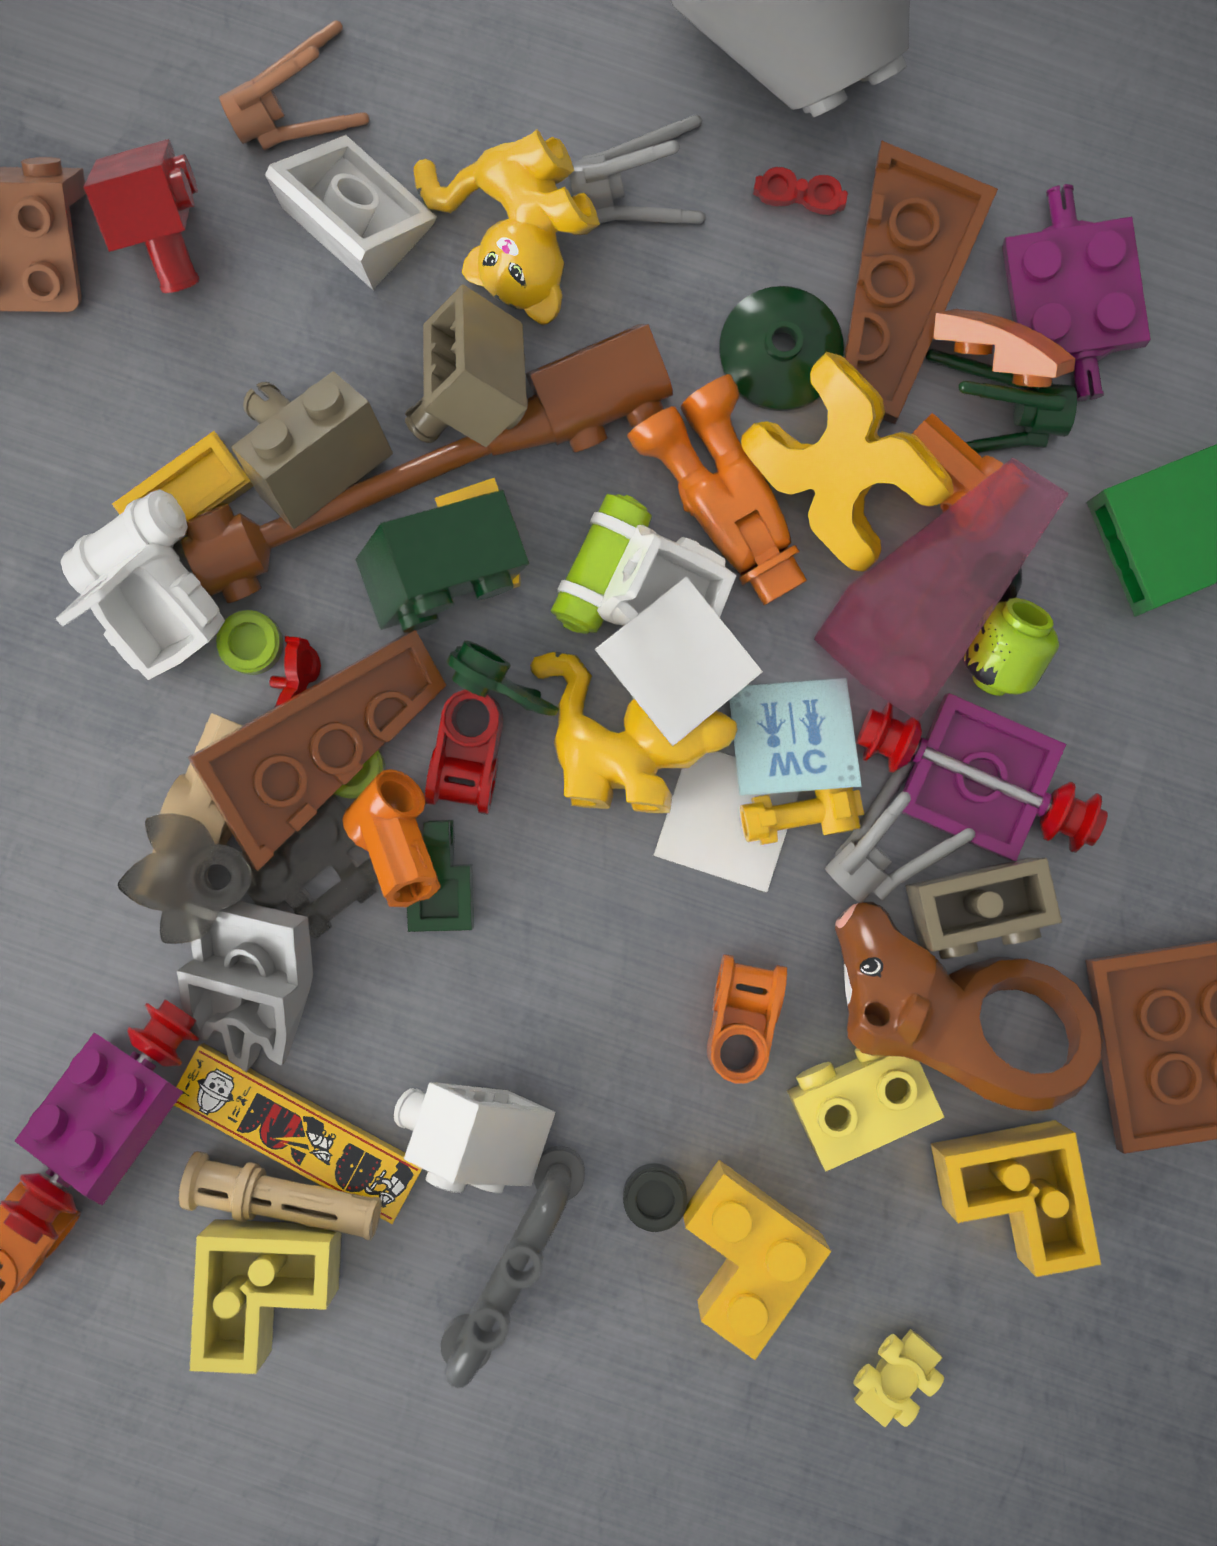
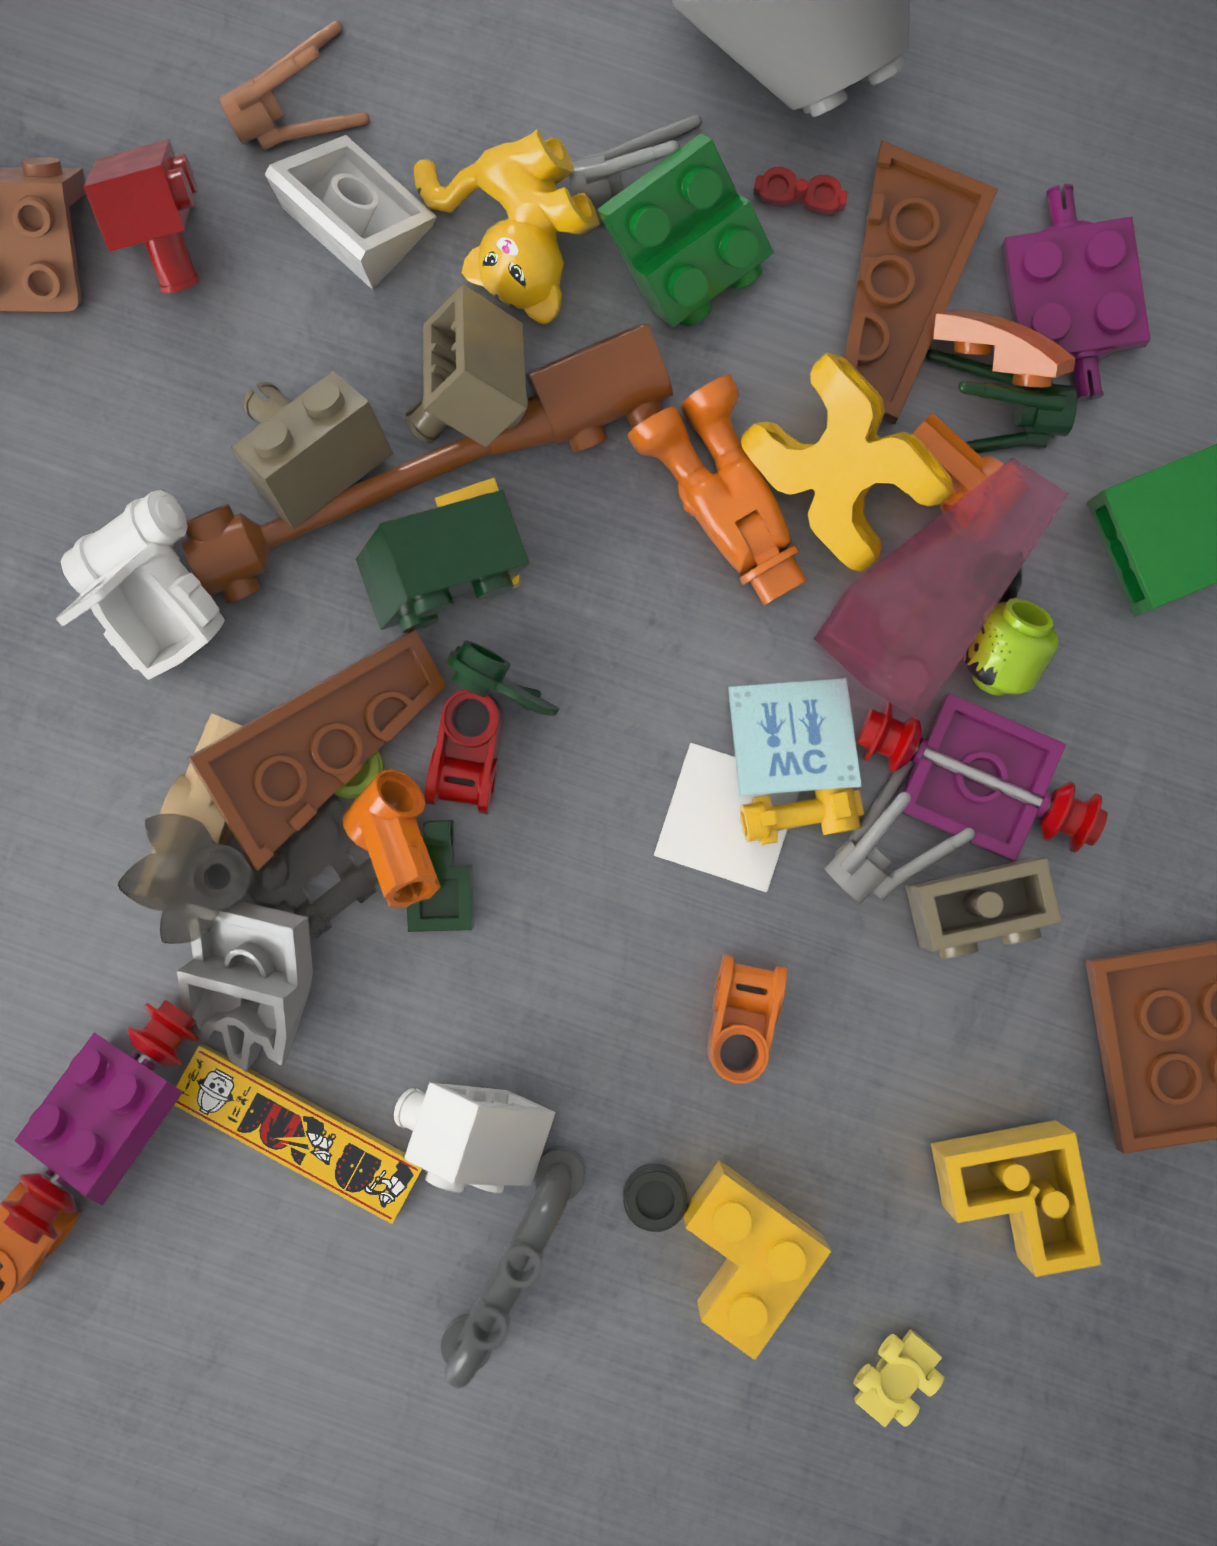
(198, 479): yellow tile -> none
(247, 1273): light yellow brick -> none
(249, 642): lime tile -> none
(251, 1192): tan pin -> none
(300, 666): red piece -> none
(604, 760): yellow animal -> none
(630, 567): white piece -> none
(678, 661): white sticker -> none
(687, 233): none -> green plate
(760, 370): dark green dish -> none
(862, 1105): light yellow brick -> none
(914, 1009): dark orange animal -> none

